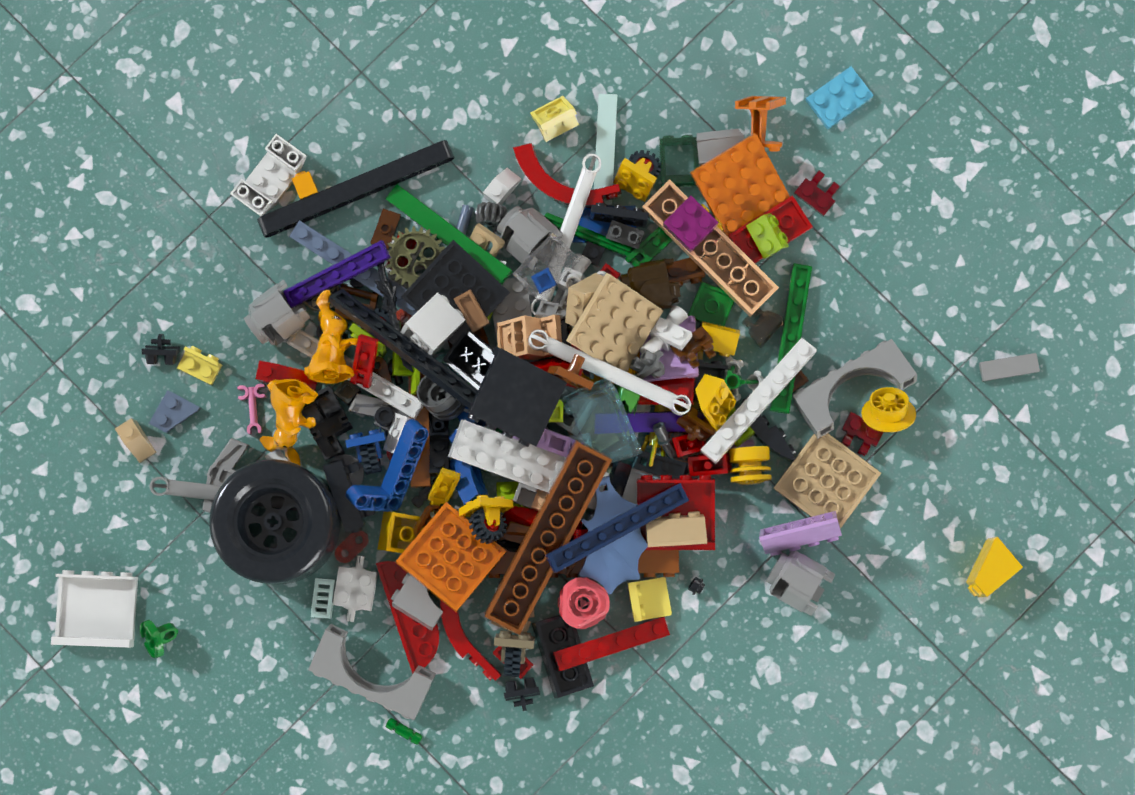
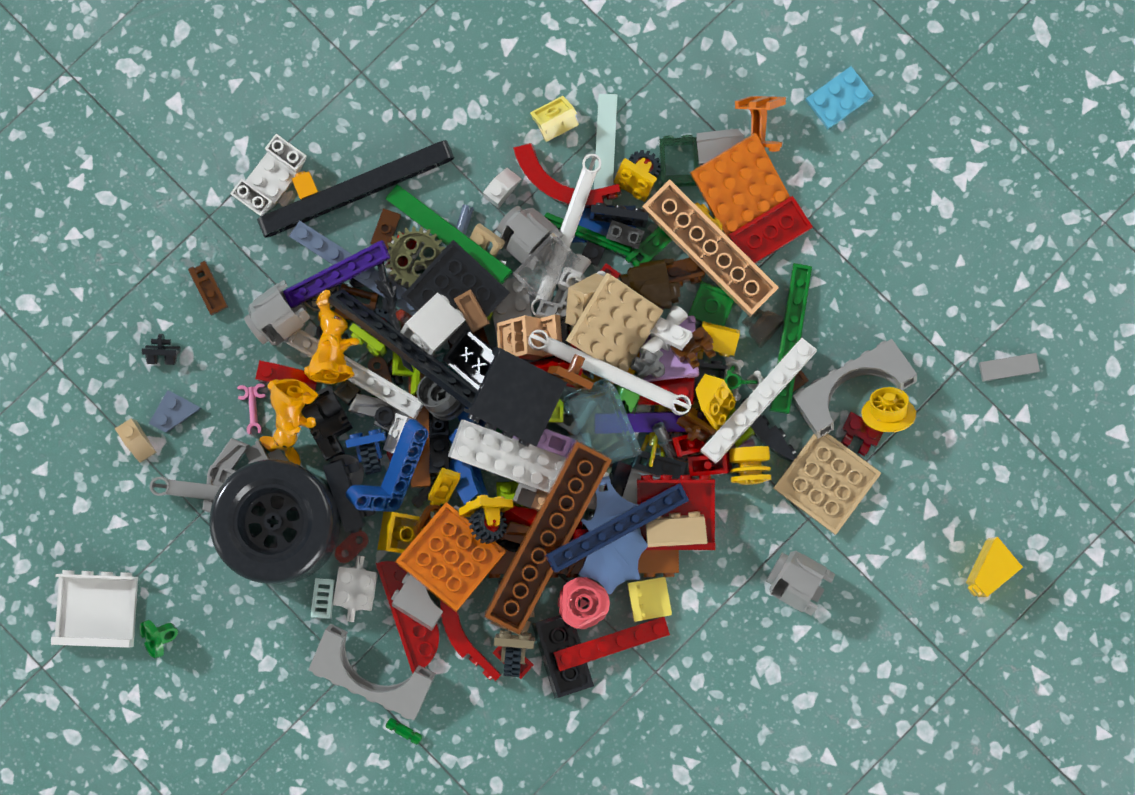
(199, 365): light yellow bracket -> none
(208, 288): none -> reddish brown plate
(256, 453): none -> light grey panel
(364, 360): red plate -> none
(490, 214): dark grey gear -> none
(530, 690): black hips -> none
(543, 280): blue tile -> none
(690, 224): magenta brick -> none
(696, 586): black plate -> none
(767, 235): lime bracket -> none
(799, 533): lavender slope -> none
(814, 196): dark red plate -> none

